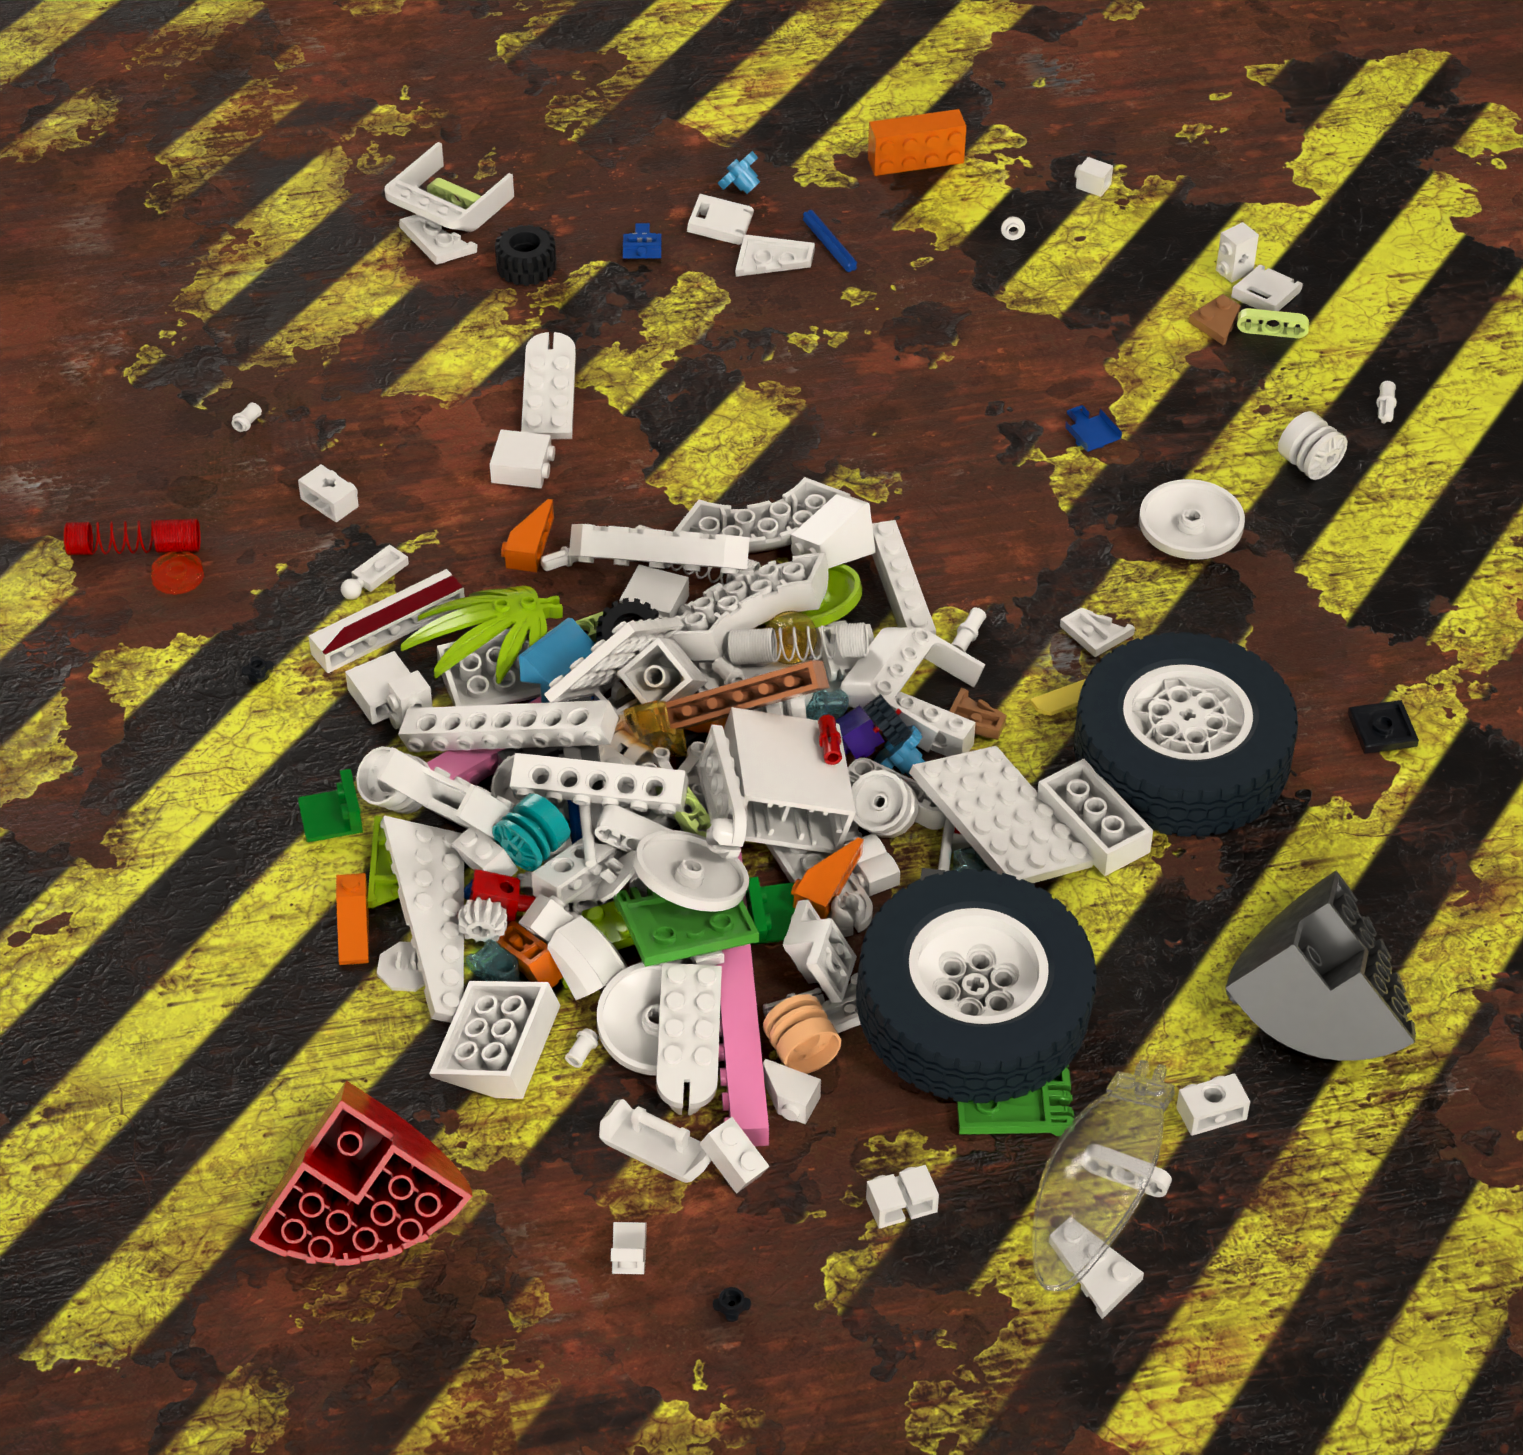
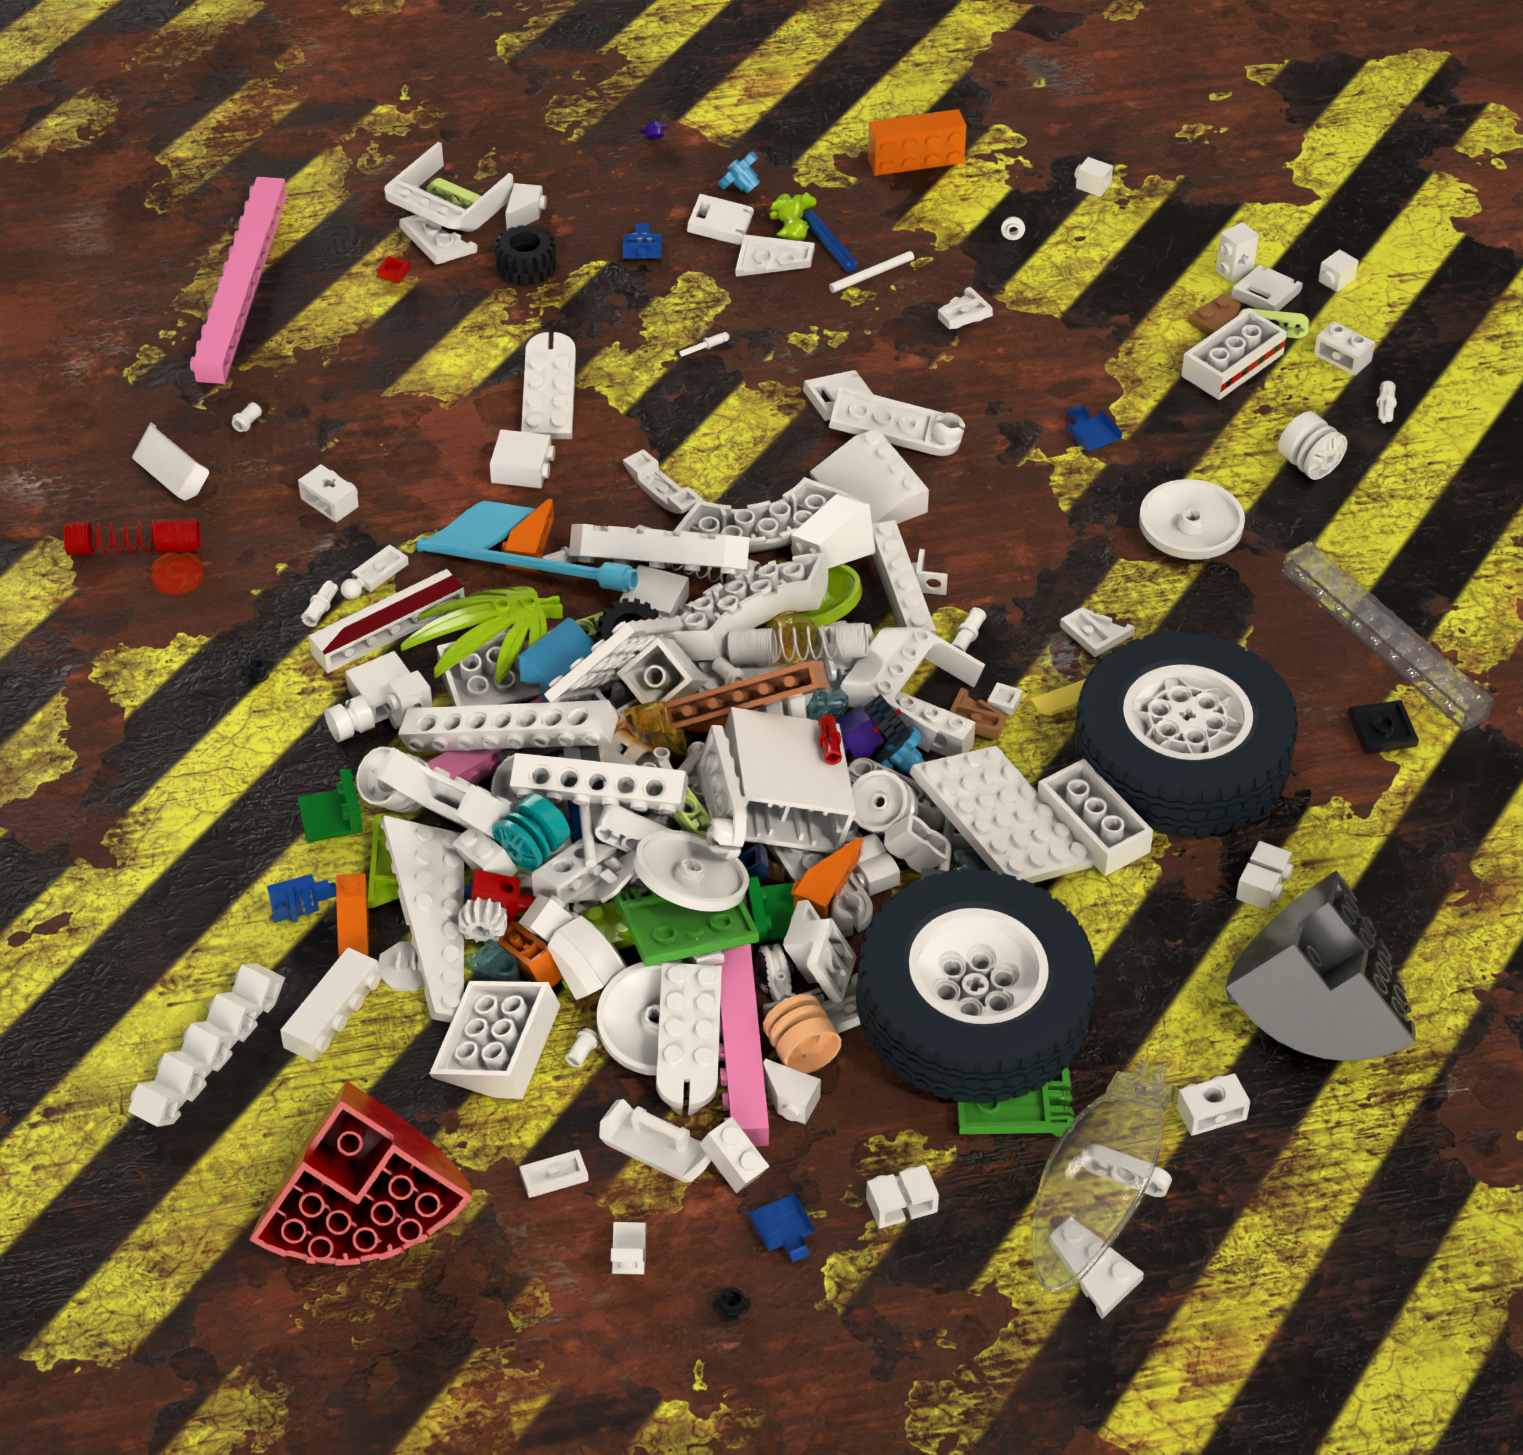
(169, 464): none -> white piece
(206, 1045): none -> white brick
(239, 281): none -> bright pink brick
(298, 897): none -> blue piece
(319, 604): none -> white axle
(330, 1004): none -> white brick
(352, 717): none -> white wheel
(393, 269): none -> red plate
(491, 522): none -> medium azure flag
(525, 205): none -> white slope
(553, 1173): none -> white plate
(653, 130): none -> dark purple plate
(657, 485): none -> white slope
(707, 343): none -> white piece
(760, 866): none -> dark blue leg
(774, 972): none -> white hat
(783, 1225): none -> blue piece
(790, 212): none -> lime animal
(830, 385): none -> white container
(870, 272): none -> white piece
(875, 474): none -> white slope
(898, 422): none -> white plate
(916, 843): none -> white brick
(923, 576): none -> white bracket
(964, 310): none -> white wing
(1005, 698): none -> white plate
(1233, 354): none -> white brick
(1264, 878): none -> white piece
(1338, 270): none -> white brick
(1344, 348): none -> white brick
(1388, 636): none -> clear brick

